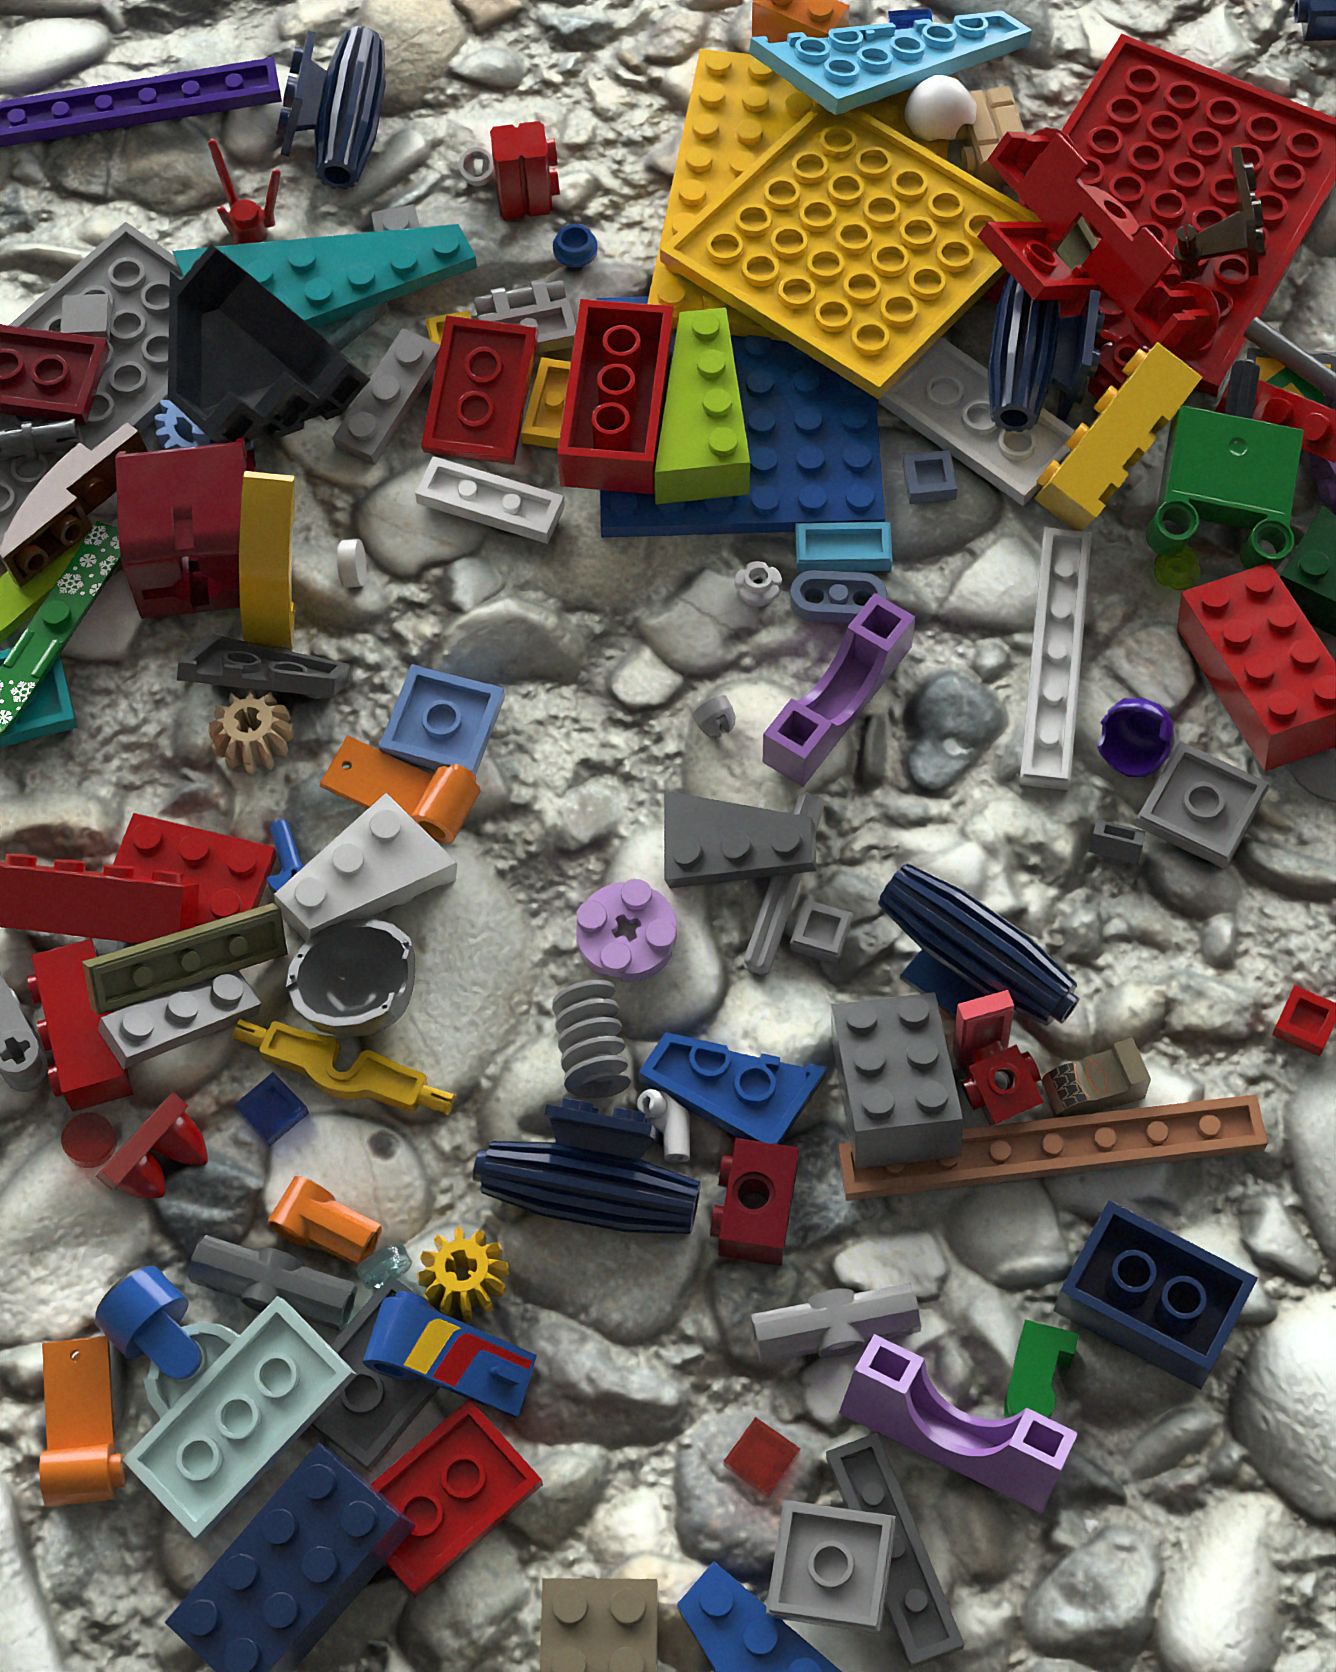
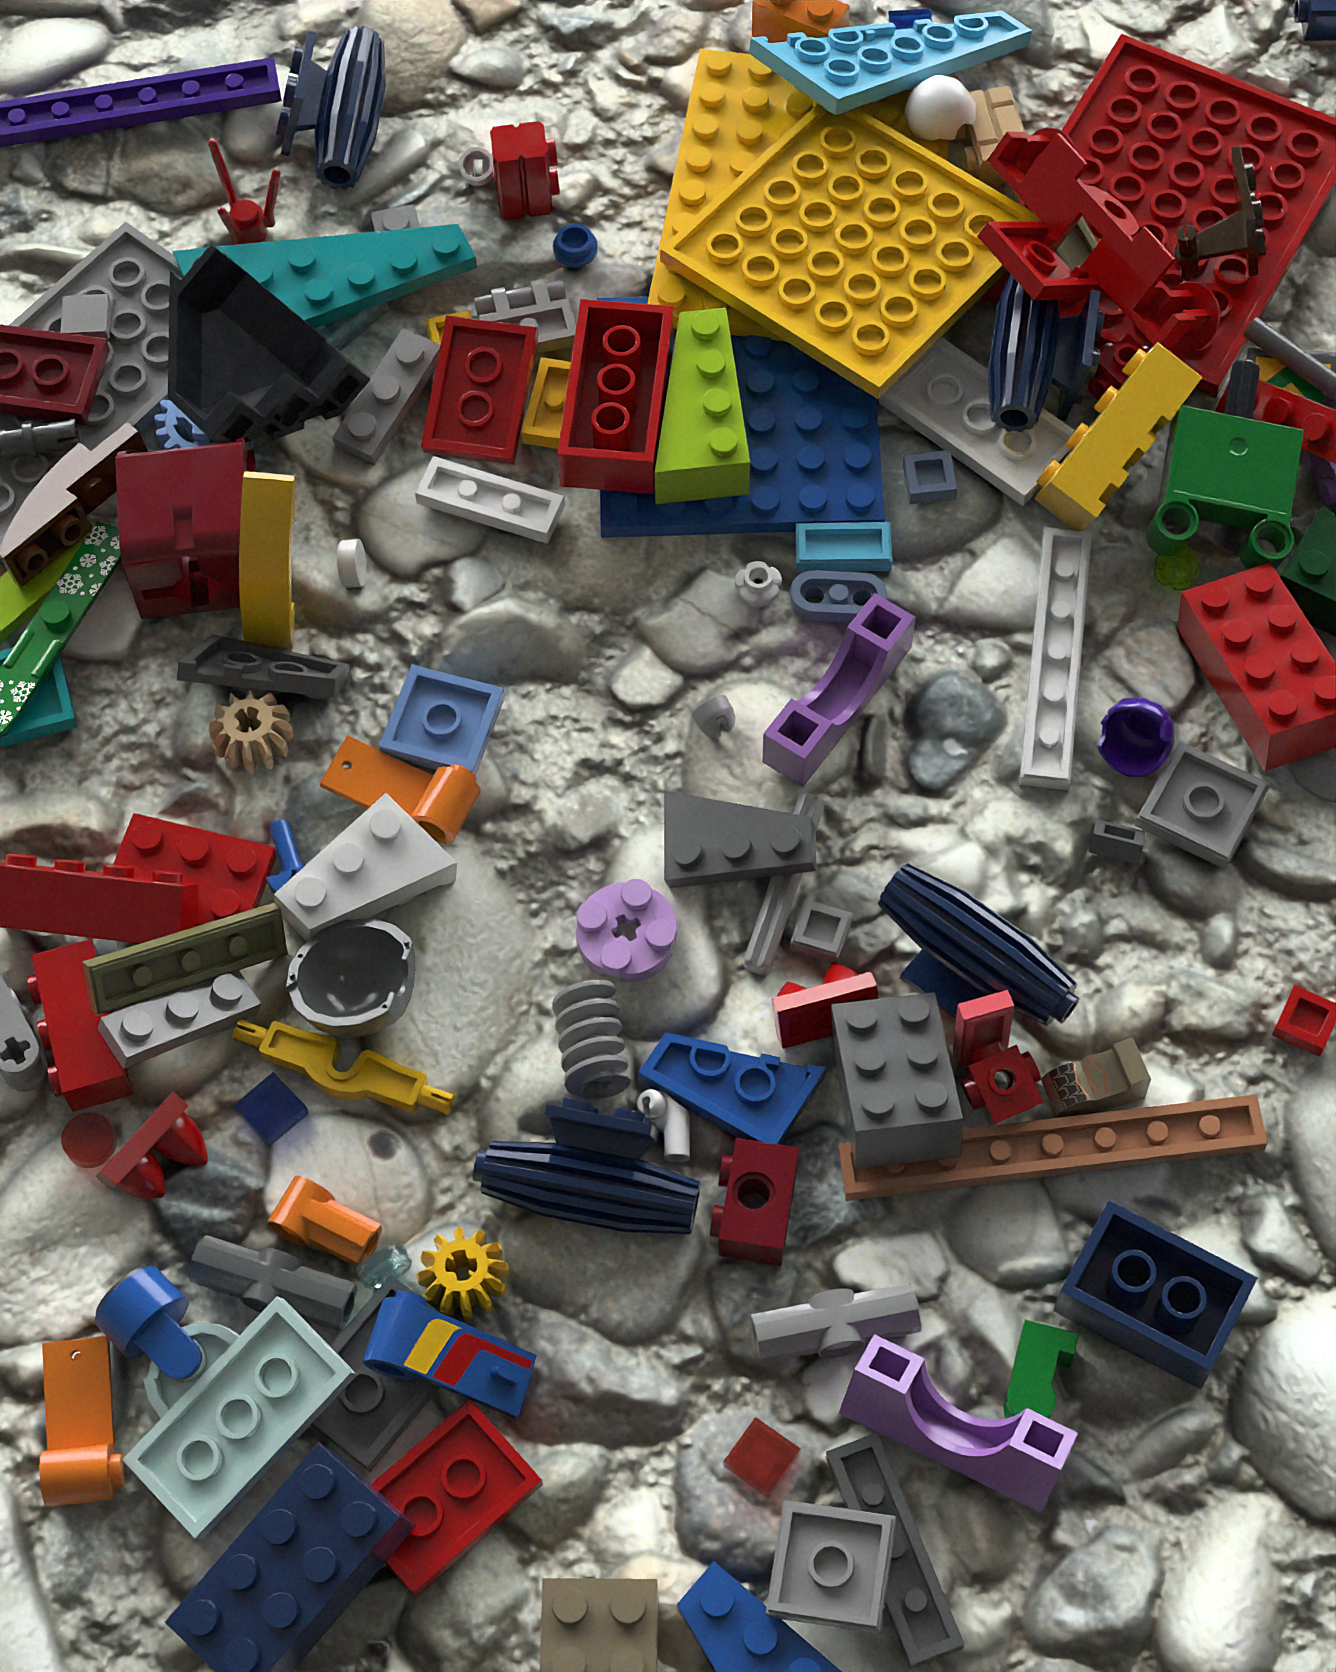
(806, 1013): none -> red tile

